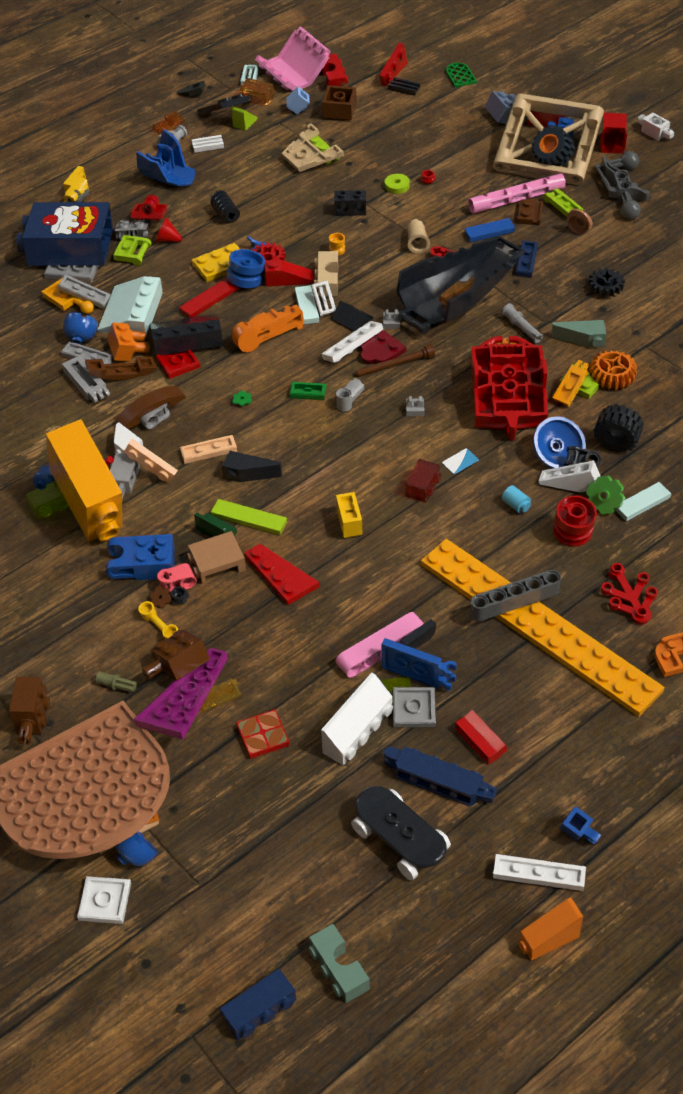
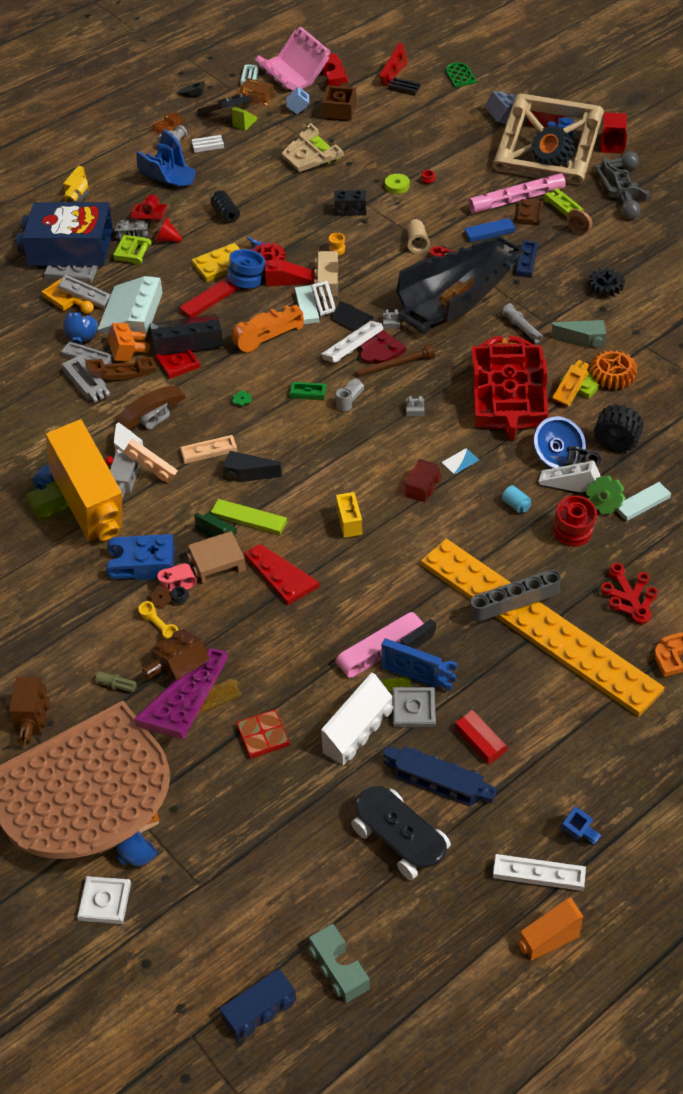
(655, 126): white piece -> none

